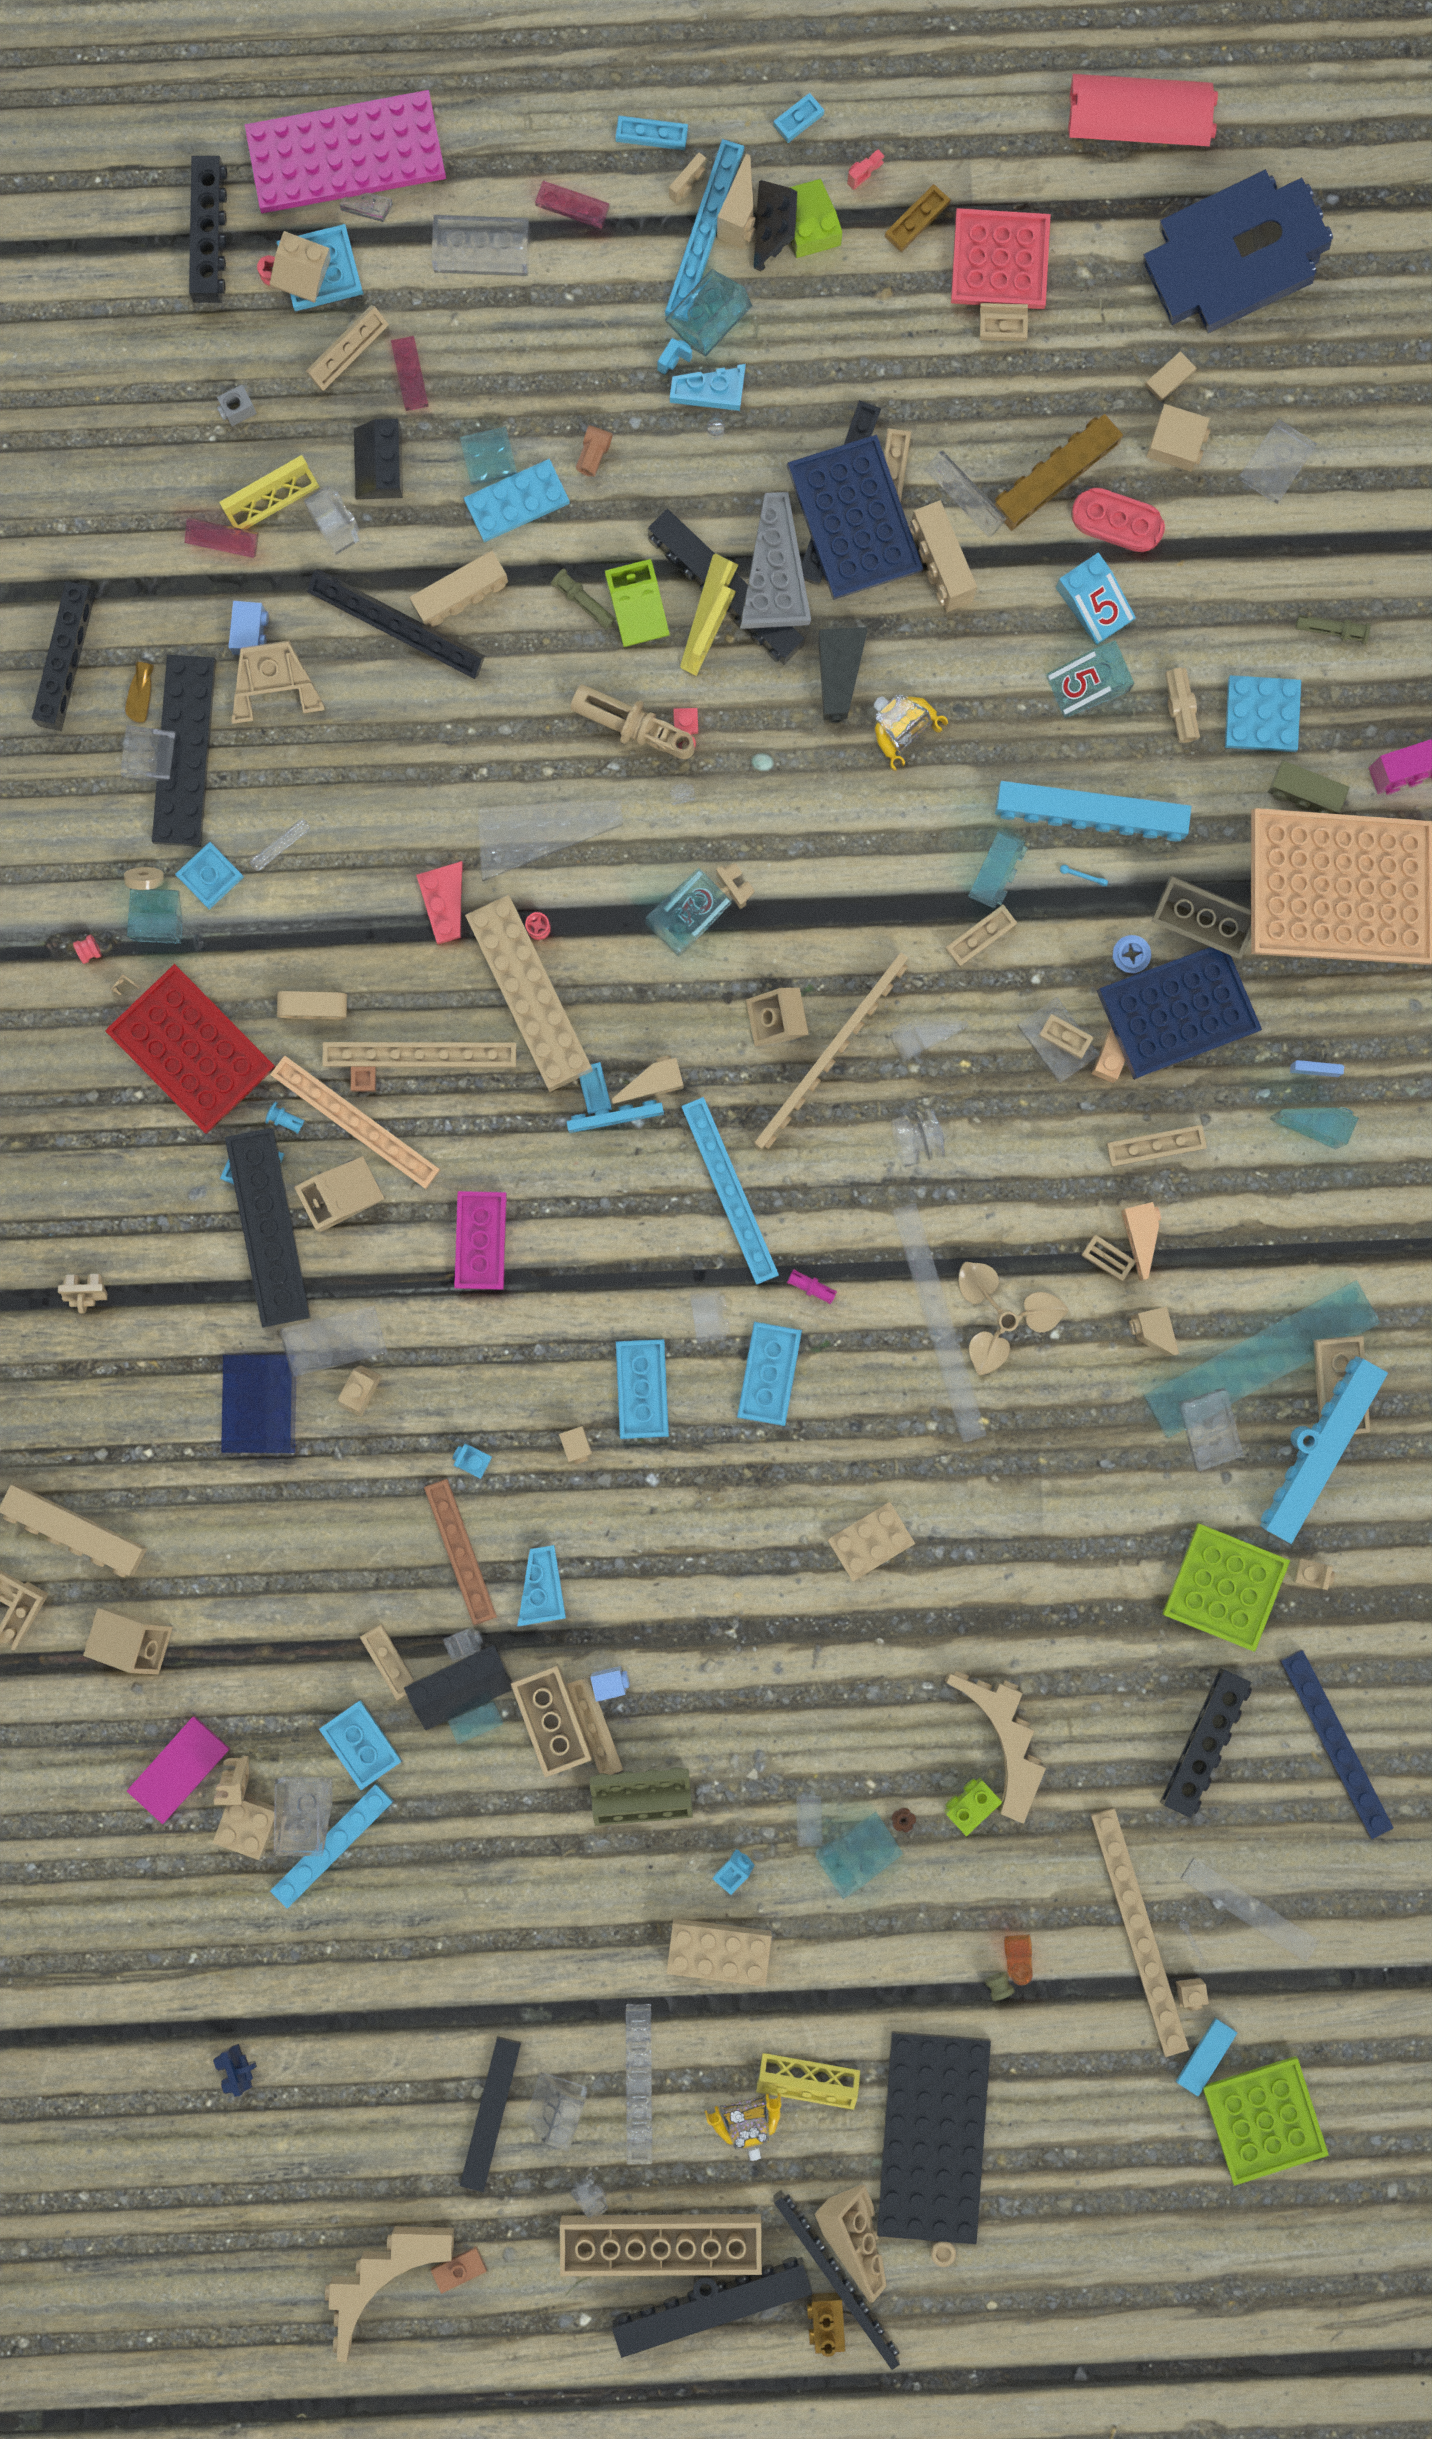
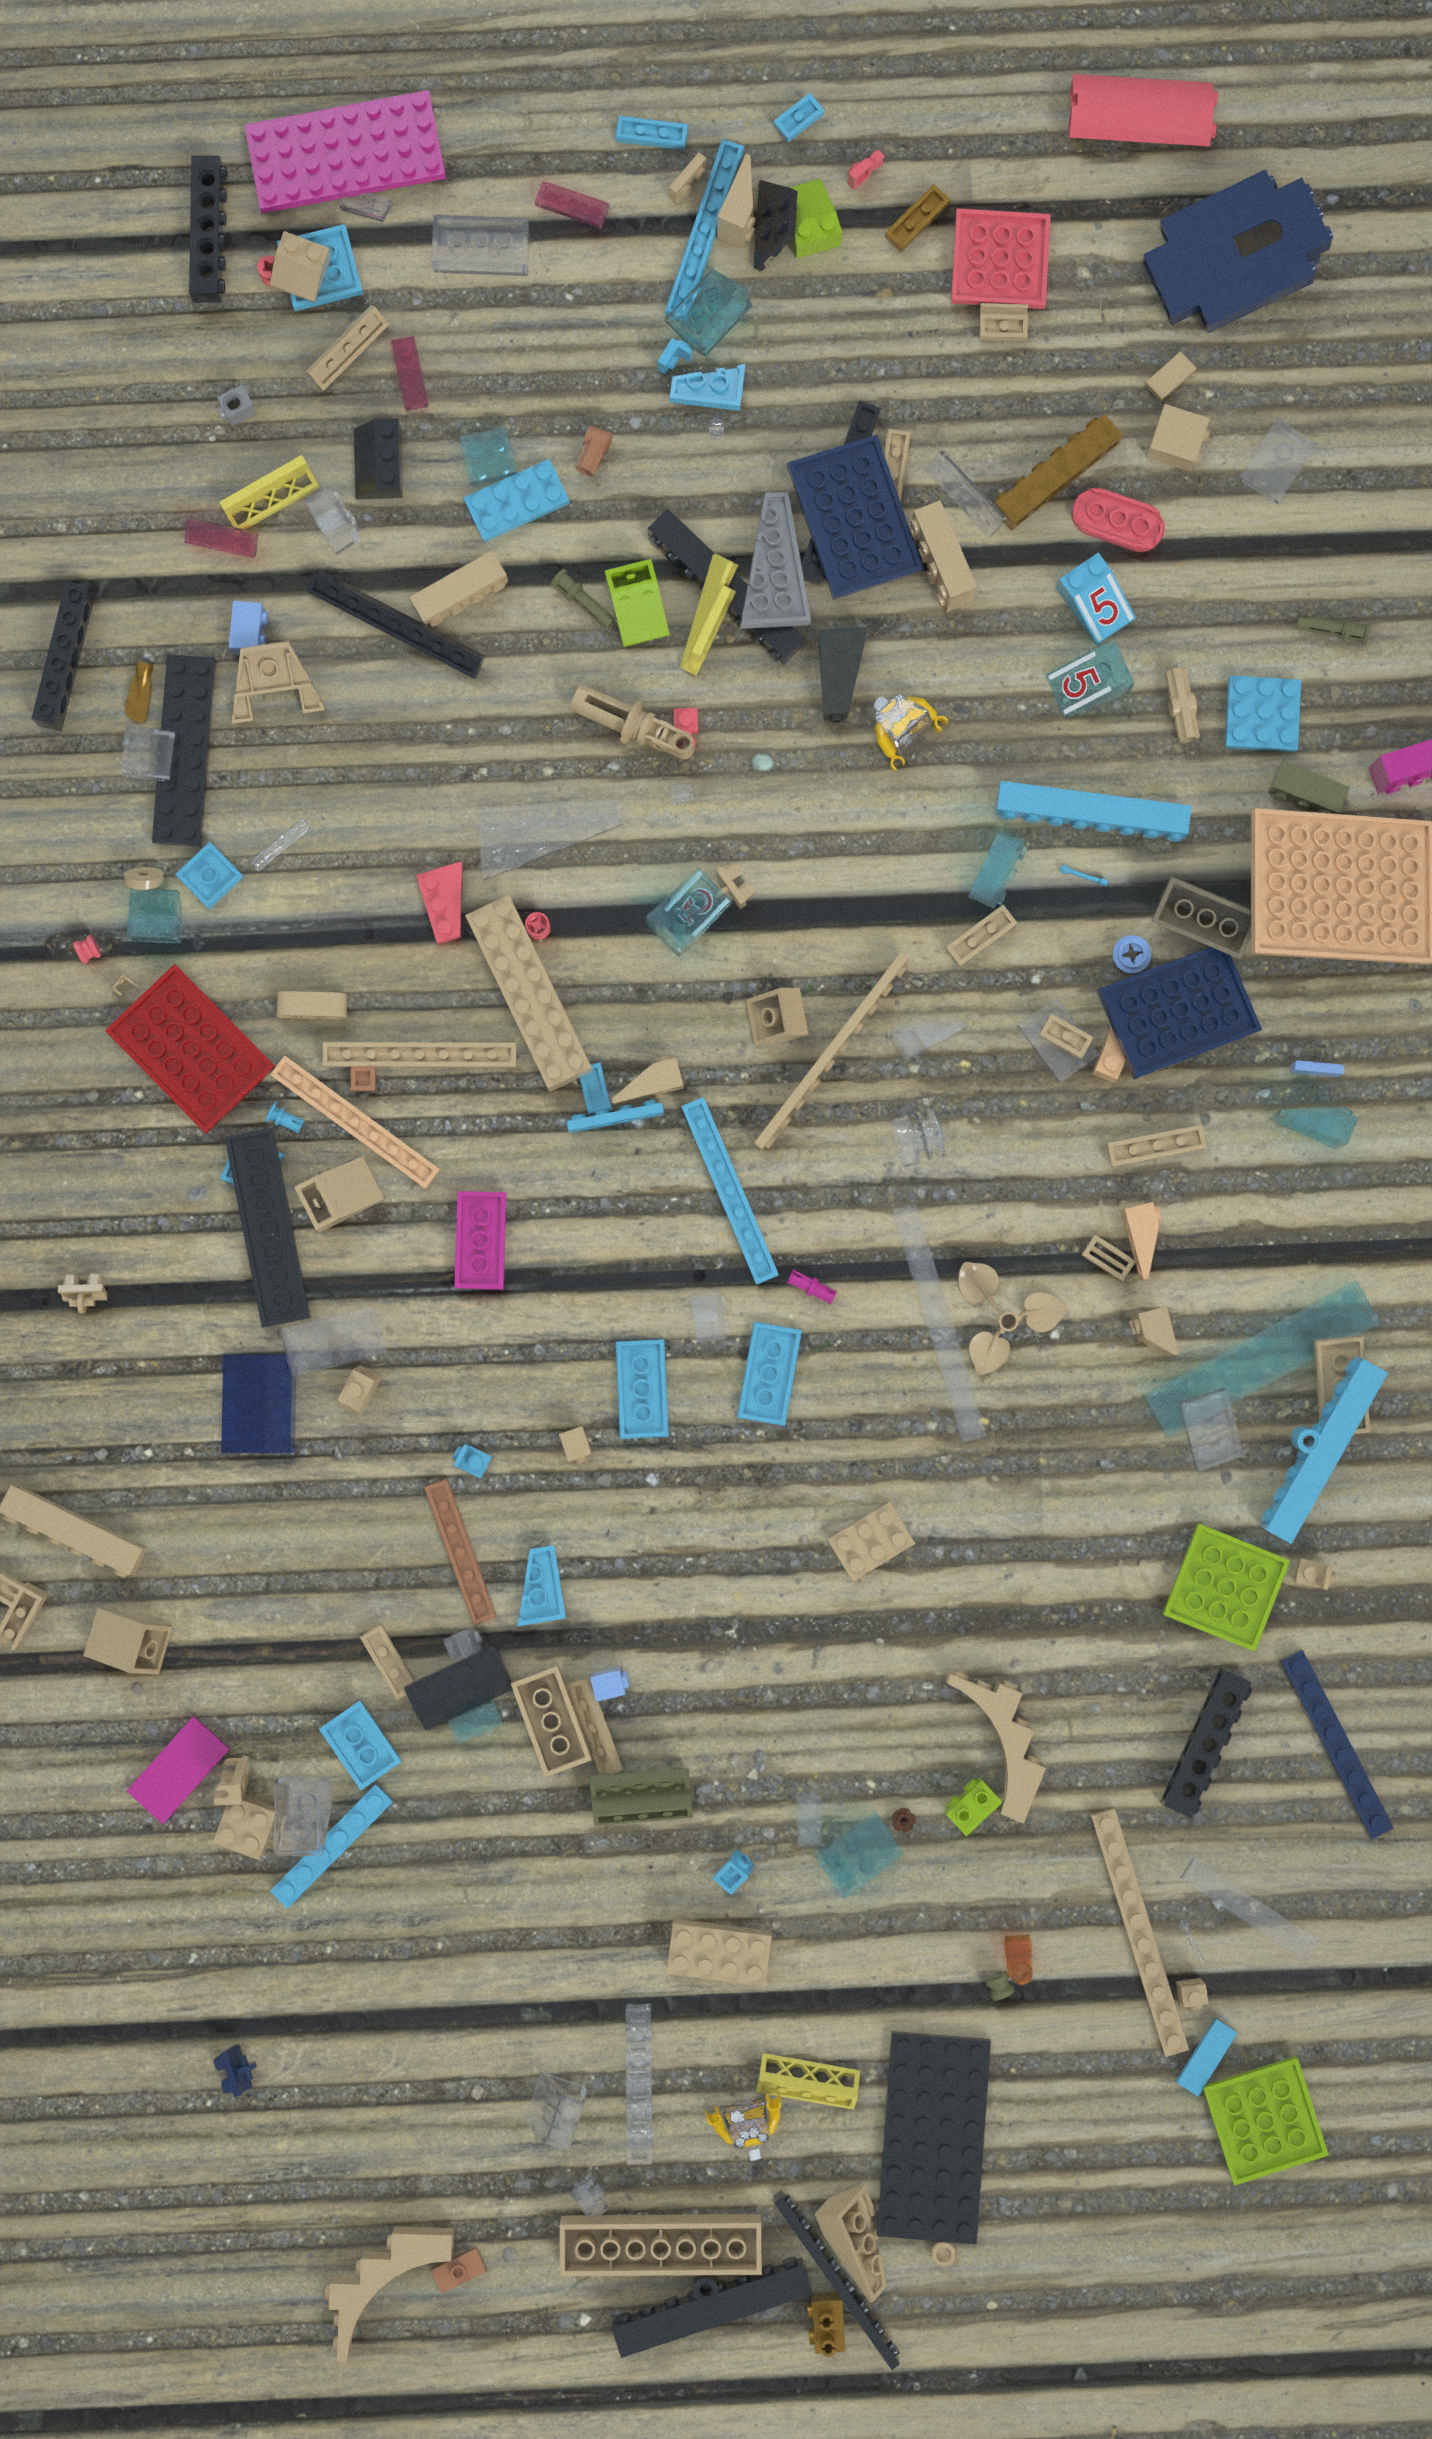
(490, 2114): black tile -> none

